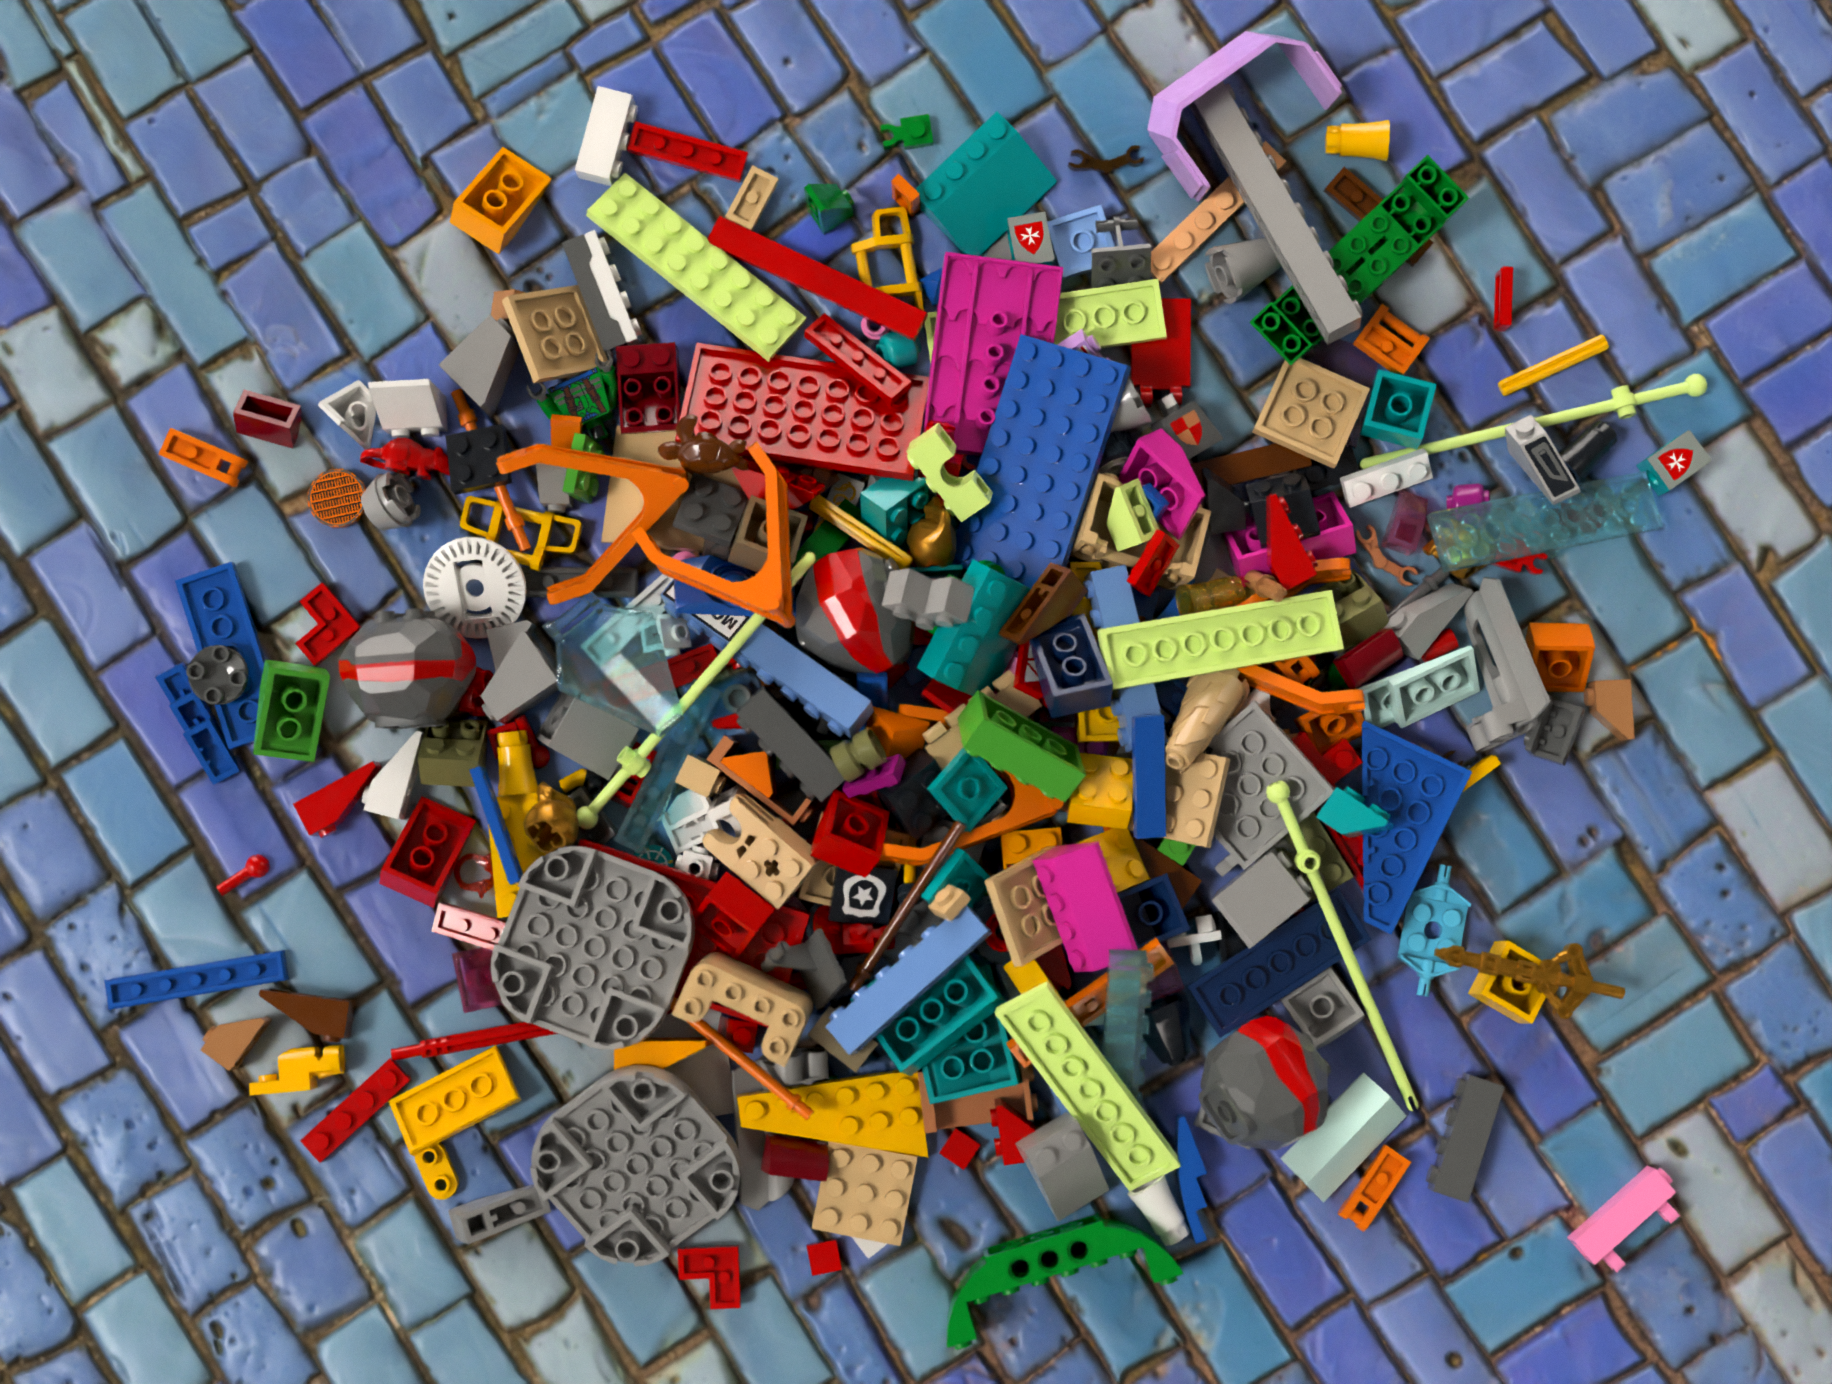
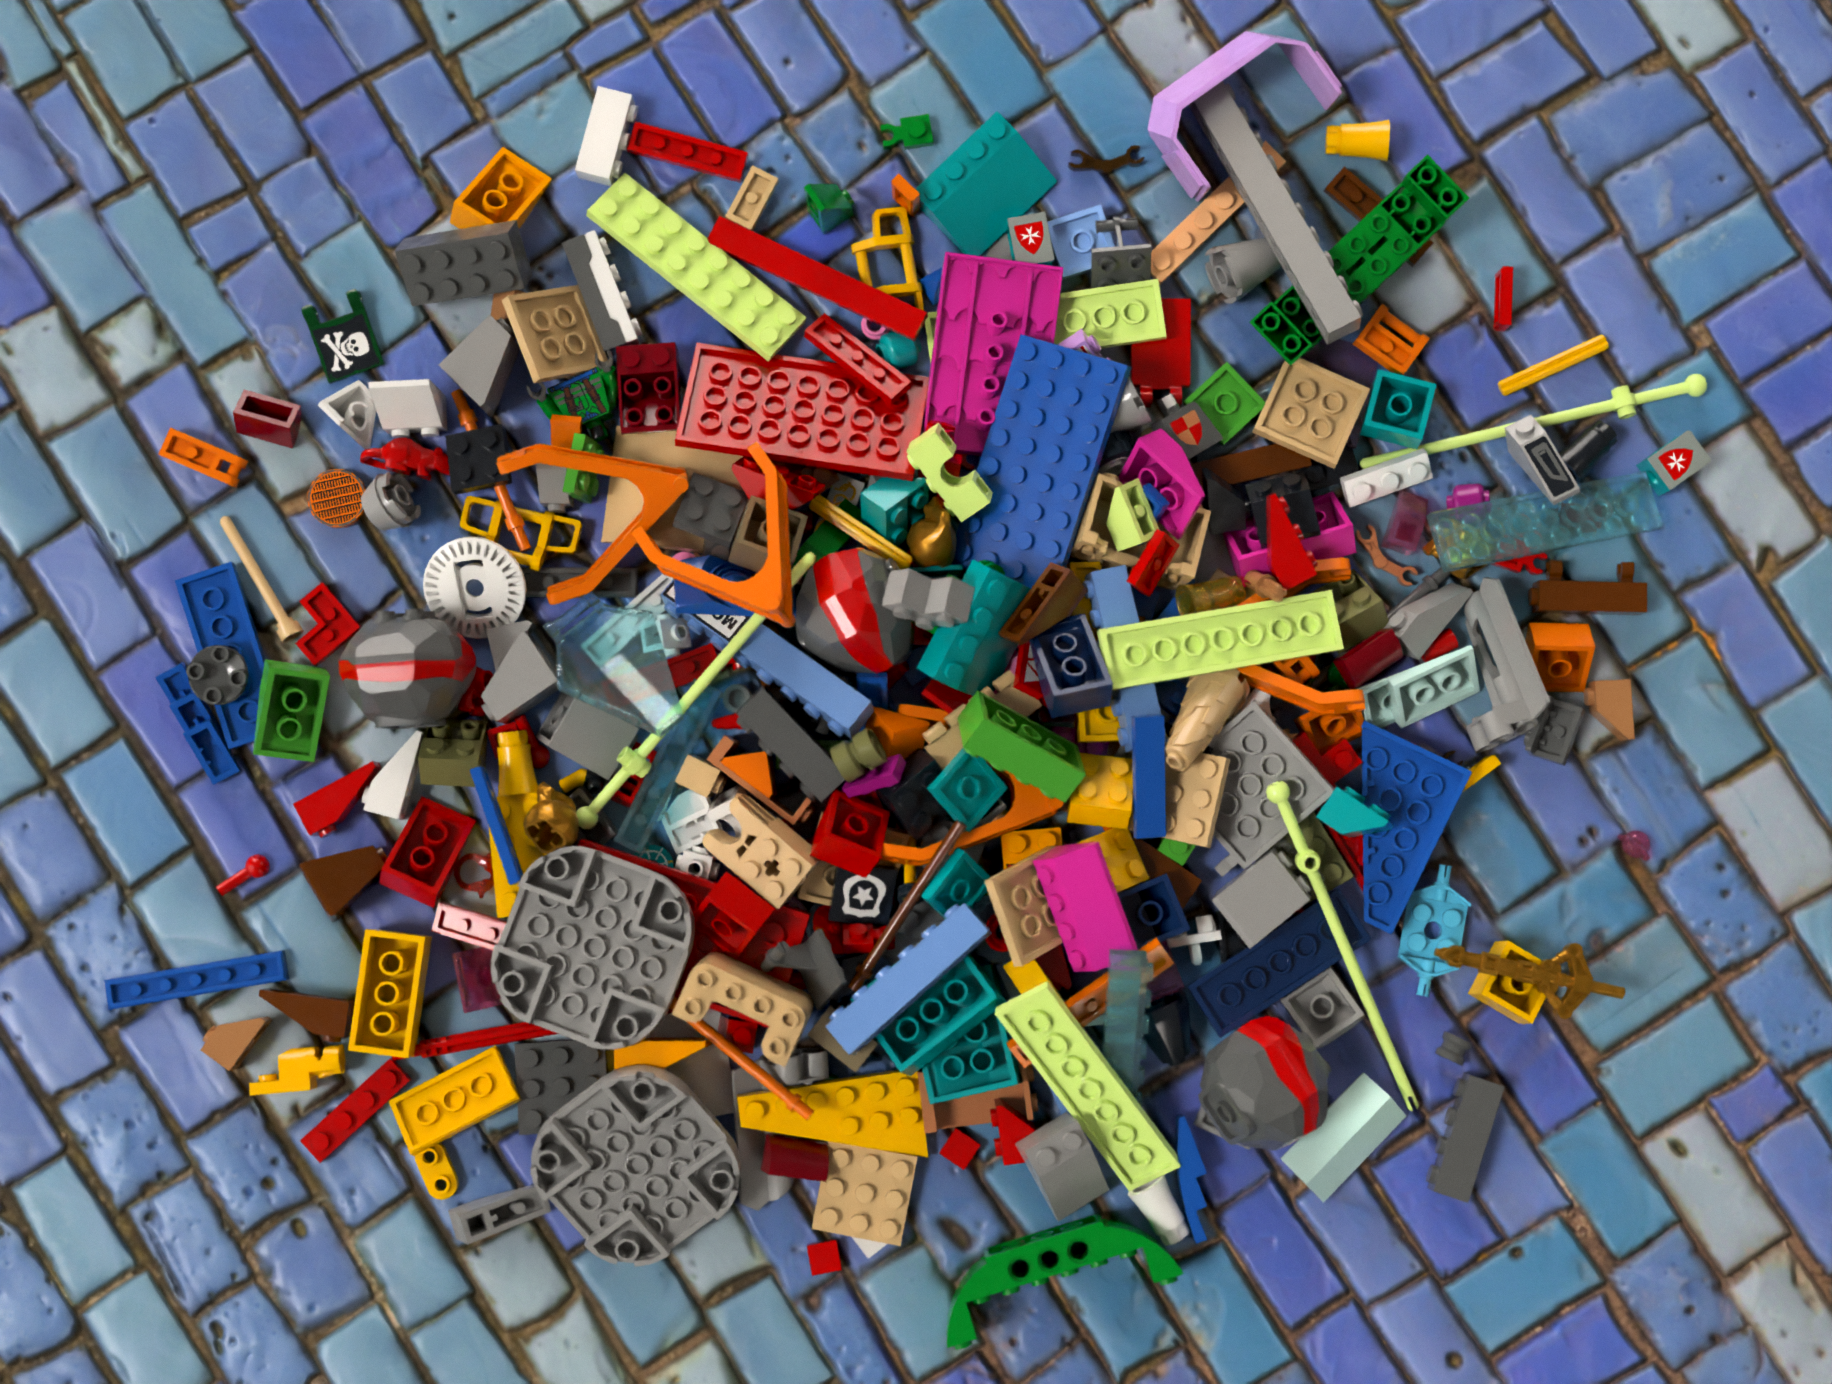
(287, 627): none -> tan piece
(343, 877): none -> reddish brown slope
(344, 343): none -> flag
(390, 993): none -> yellow brick
(464, 263): none -> dark grey brick
(551, 1076): none -> dark grey plate
(702, 451): reddish brown animal -> none
(718, 1265): red plate -> none
(949, 902): tan plate -> none
(1227, 401): none -> bright green plate
(1374, 1187): orange plate -> none
(1453, 1048): none -> dark grey wheel
(1588, 596): none -> reddish brown brick
(1623, 1214): bright pink brick -> none
(1635, 844): none -> clear pink piece

